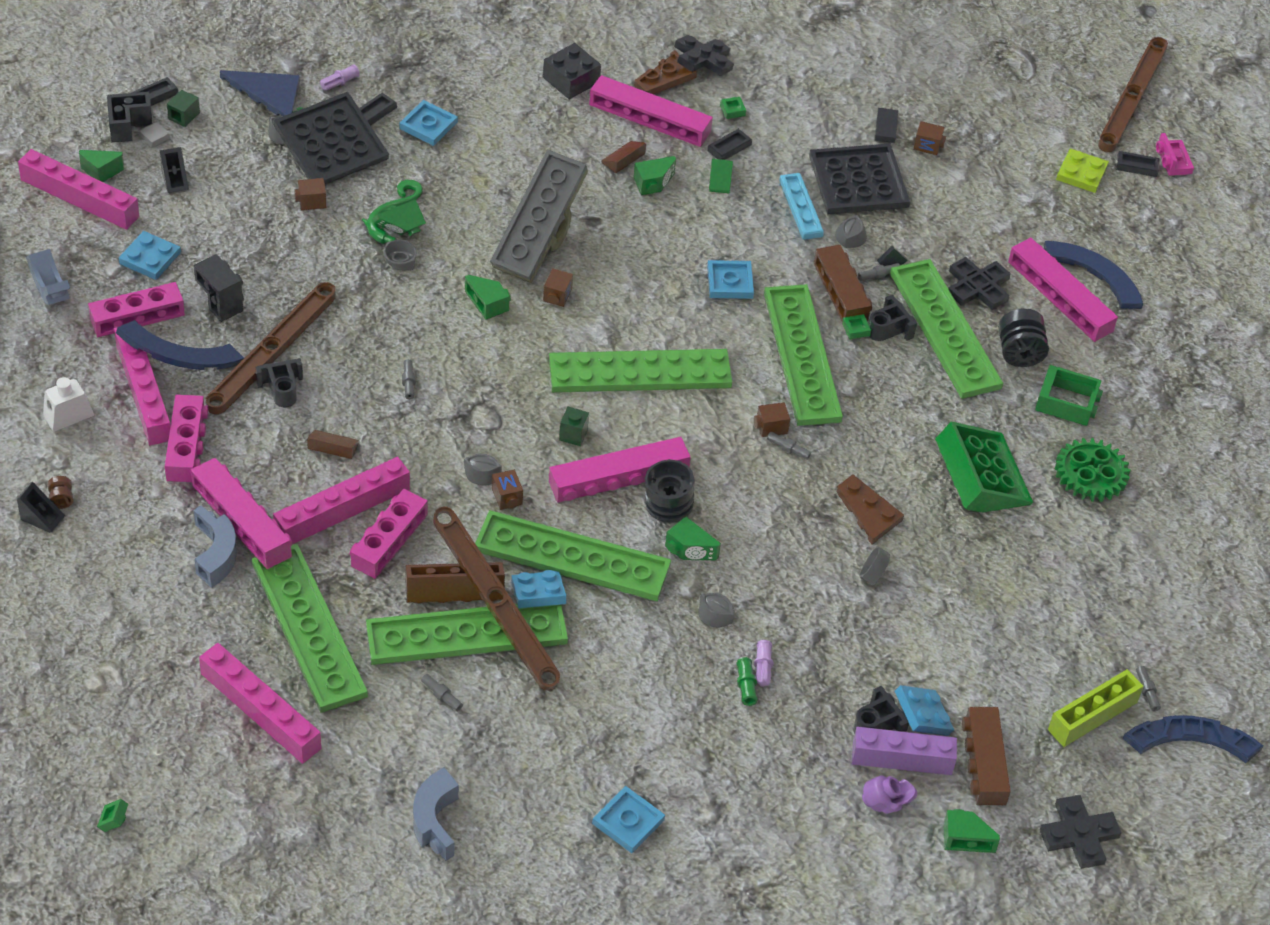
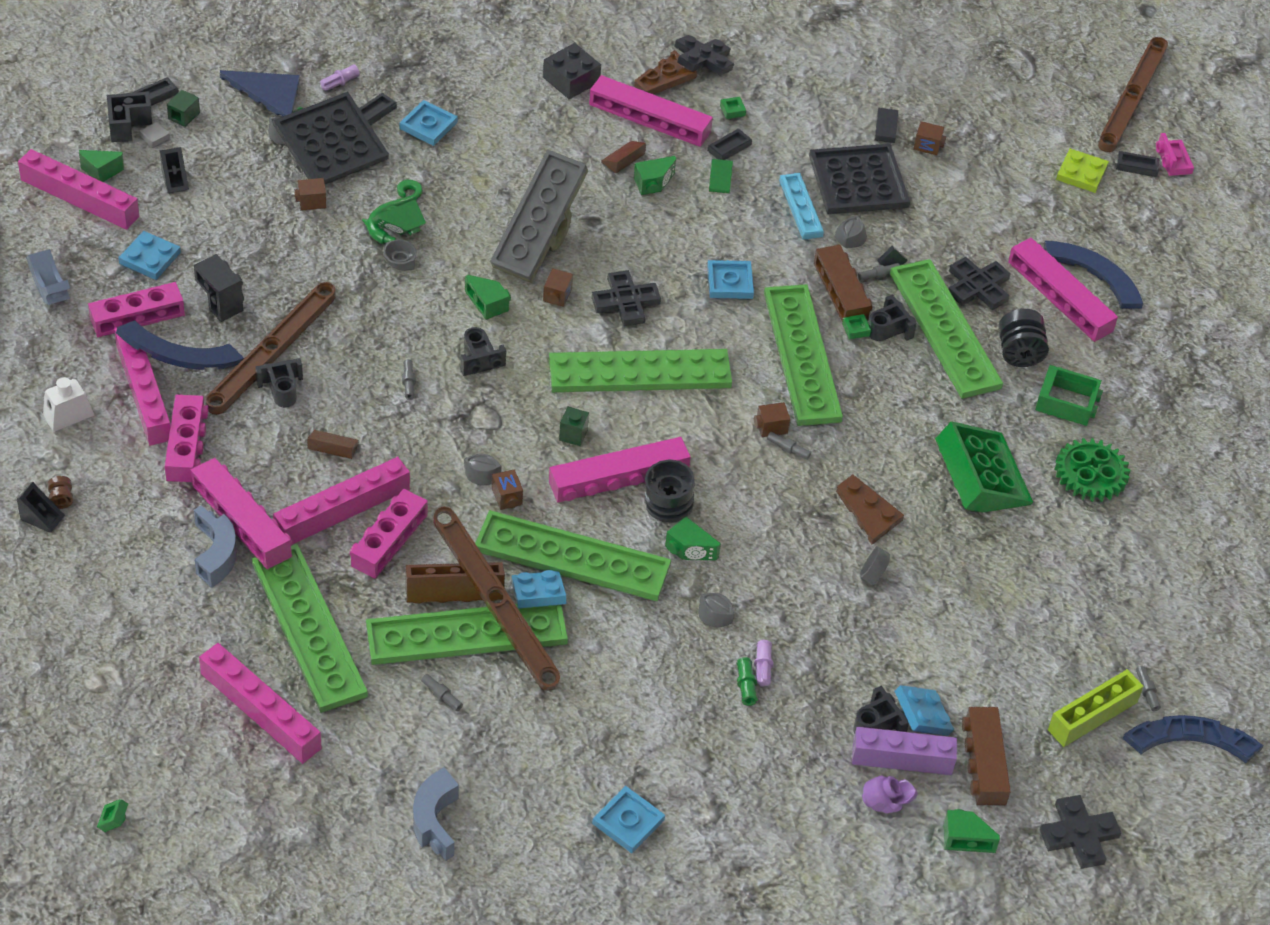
(480, 353): none -> black pin
(626, 298): none -> black plate

